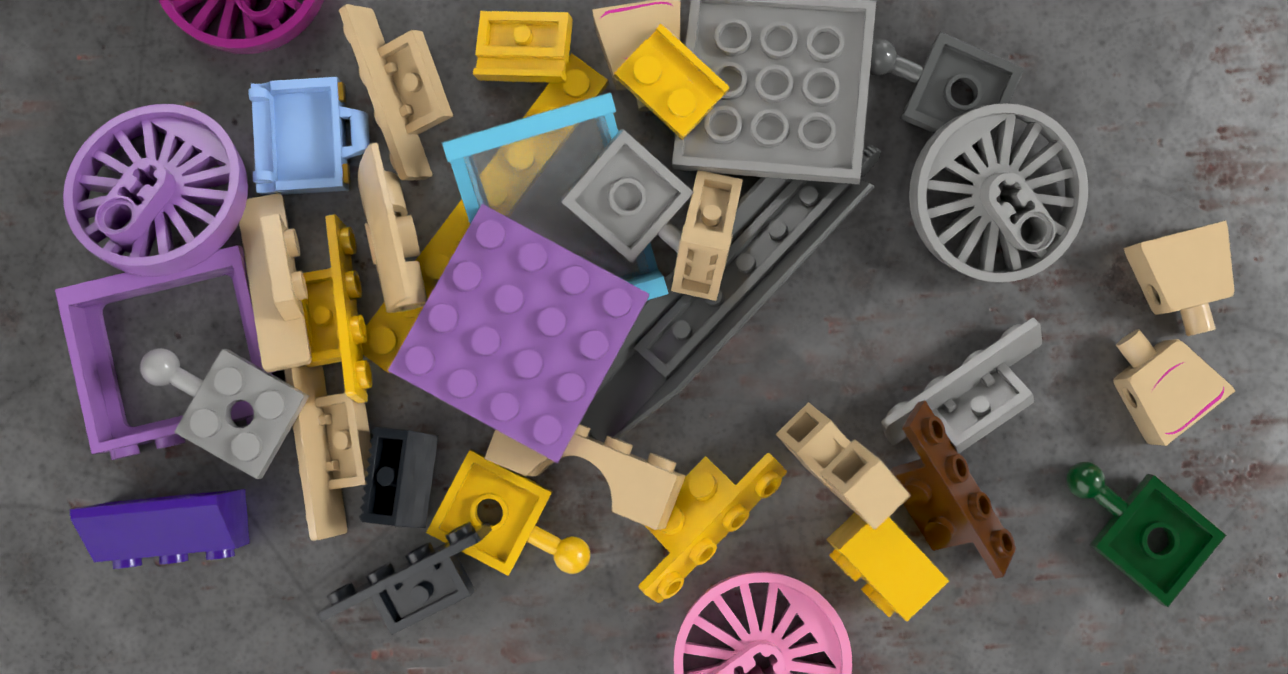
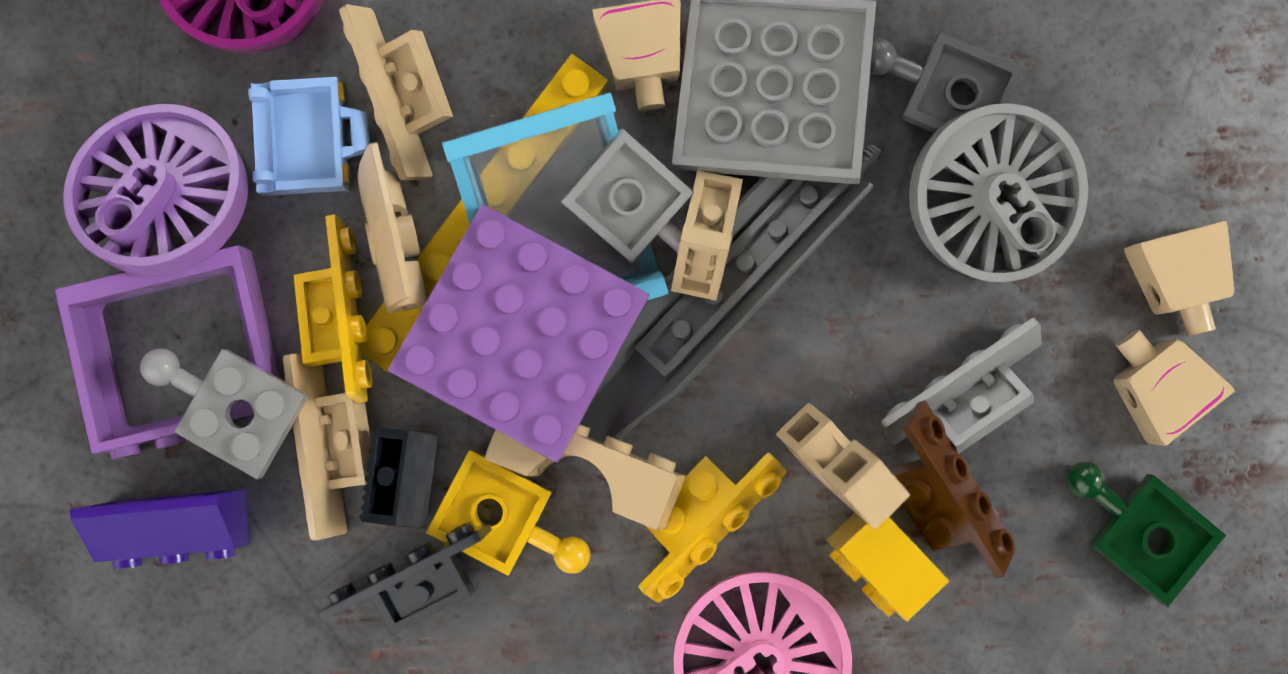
(275, 283): tan bracket -> none
(523, 46): yellow plate -> none
(671, 81): yellow plate -> none

